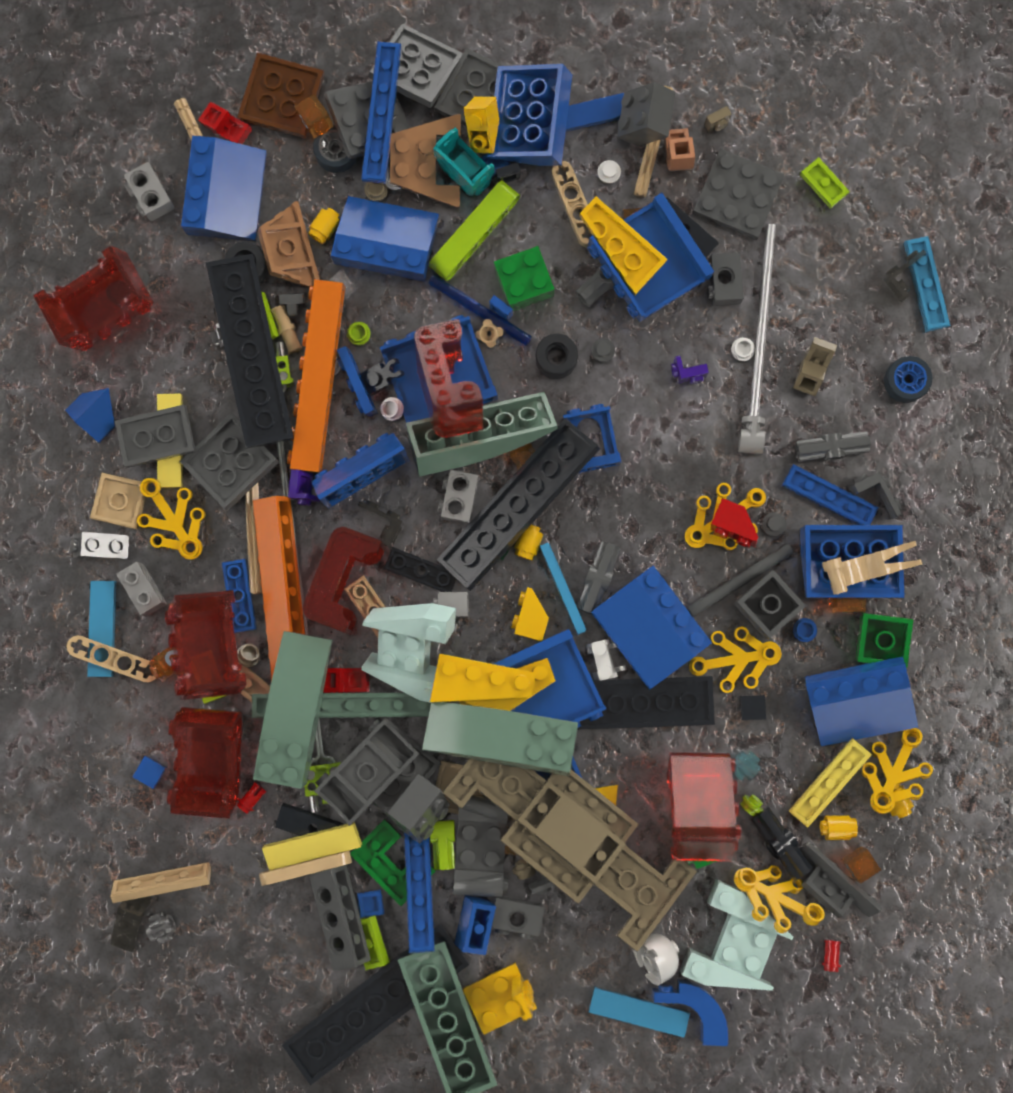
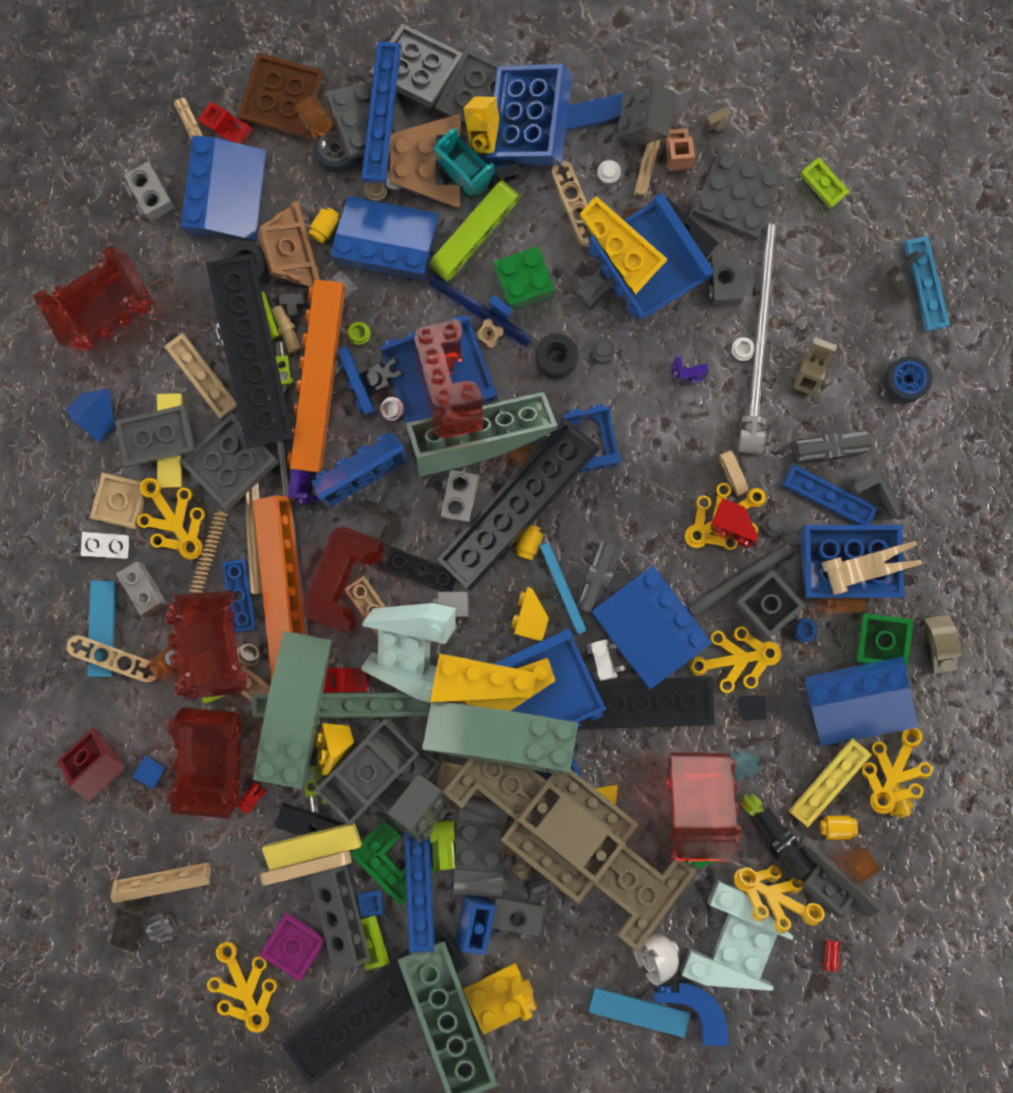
(90, 765): none -> dark red slope
(202, 376): none -> tan tile
(204, 560): none -> tan piece
(244, 990): none -> yellow plant
(293, 946): none -> magenta plate
(333, 746): none -> yellow slope
(733, 473): none -> tan beam
(943, 642): none -> dark tan brick

